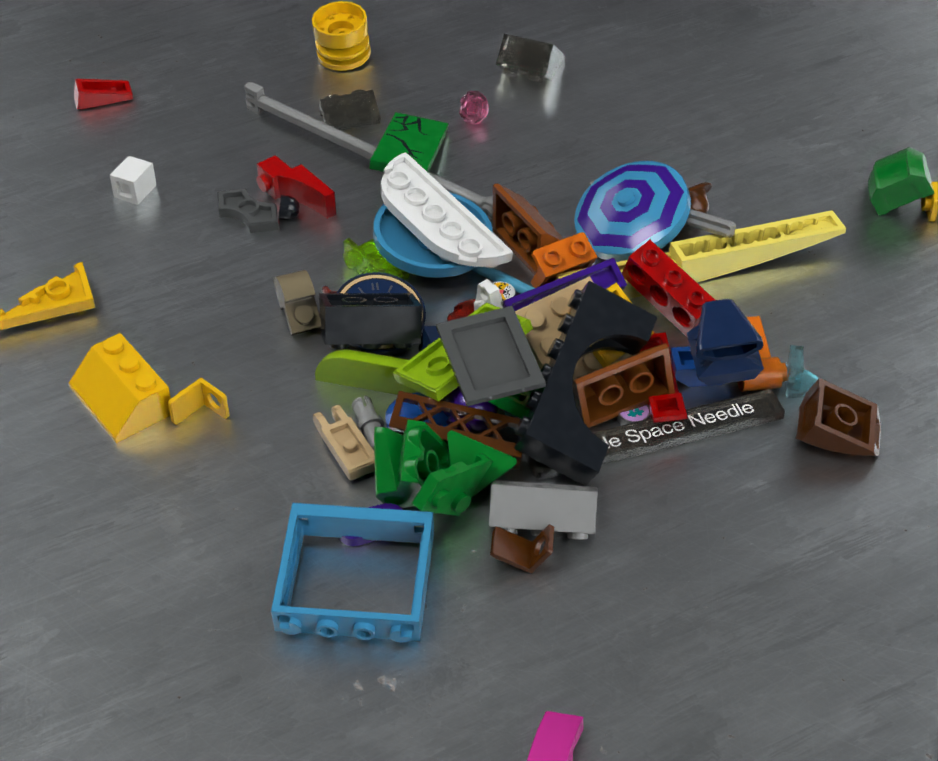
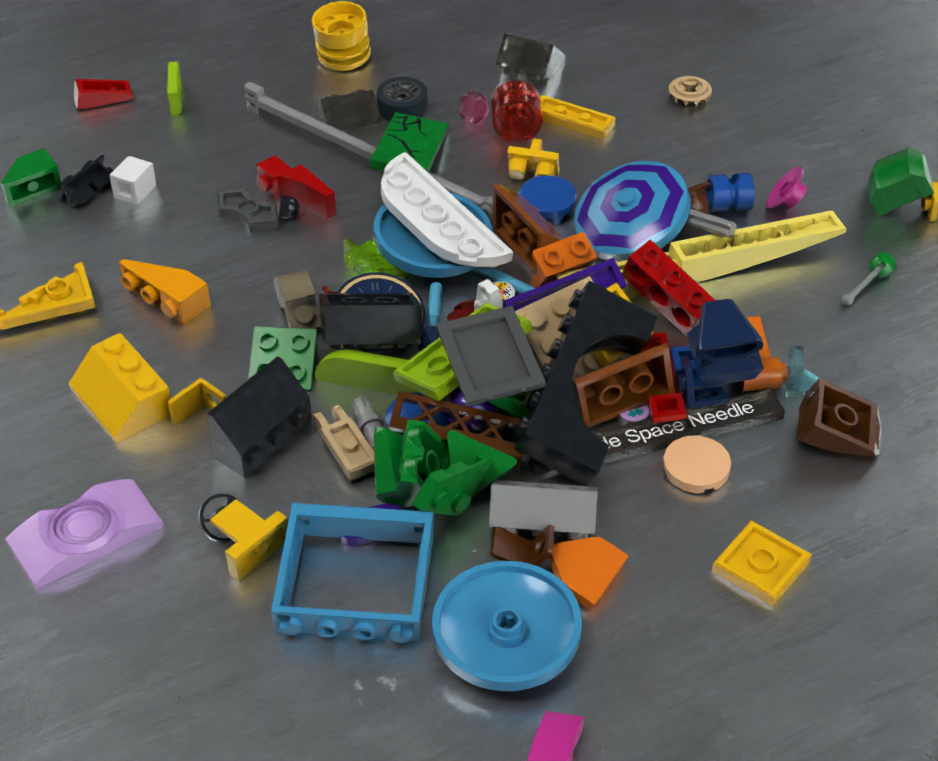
(30, 177): none -> green slope
(78, 188): none -> black hinge
(83, 531): none -> lavender slope
(168, 288): none -> light orange slope
(174, 88): none -> lime tile
(253, 536): none -> yellow piece
(259, 418): none -> black slope
(293, 345): none -> green hinge
(402, 96): none -> black wheel
(434, 303): none -> medium azure piece
(506, 625): none -> dark azure dish
(516, 111): none -> clear red wheel
(542, 162): none -> yellow hips
(551, 196): none -> blue tile
(576, 117): none -> yellow tile
(587, 567): none -> orange slope
(690, 90): none -> tan gear
(692, 396): none -> dark blue bracket
(696, 464): none -> light nougat tile
(731, 192): none -> blue wheel
(761, 563): none -> yellow tile
(788, 190): none -> dark pink piece
(876, 270): none -> hinge

